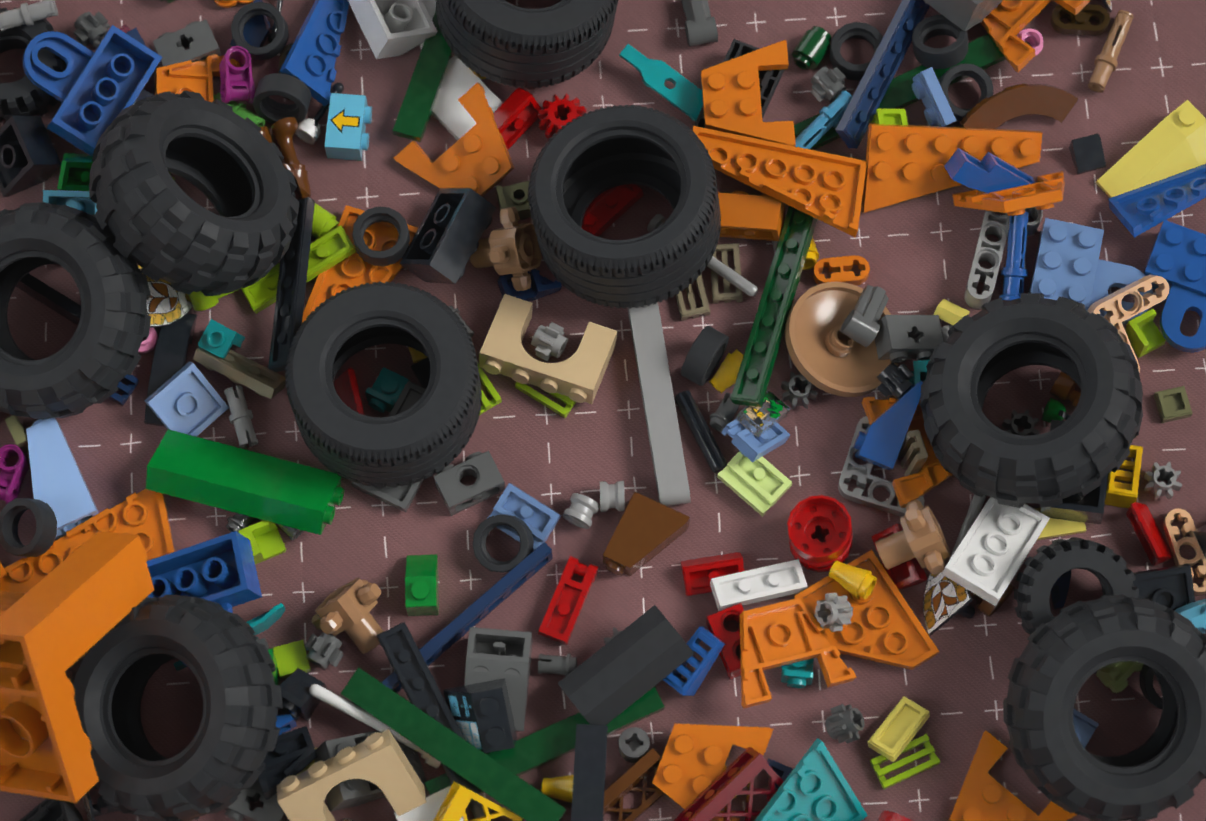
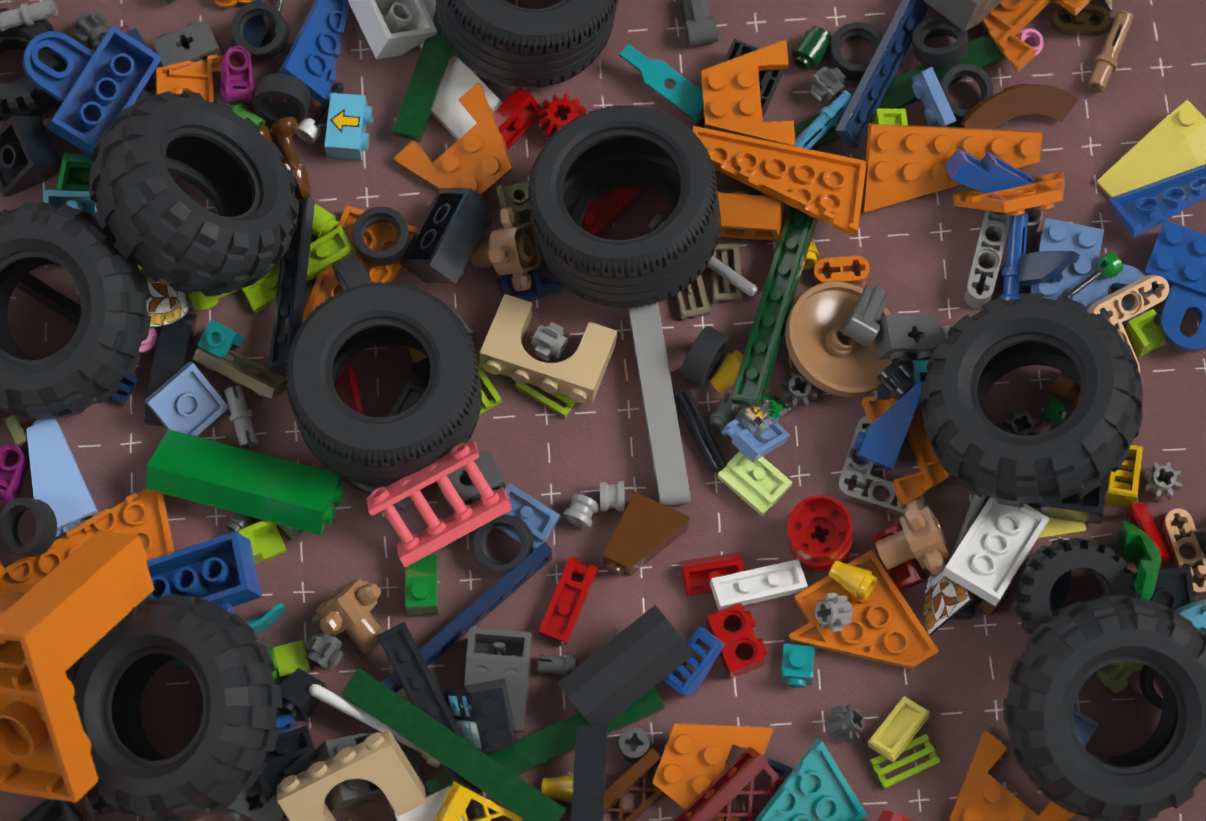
(350, 272): none -> black tyre
(385, 390): teal bracket -> none
(439, 531): none -> coral fence
(783, 636): orange wing -> none
(909, 449): dark tan tile -> none
(950, 312): light yellow tile -> none
(1044, 265): none -> dark blue slope
(1087, 153): black slope -> none
(1108, 266): none -> hinge
(1139, 548): none -> green slope
(1173, 404): olive tile -> none

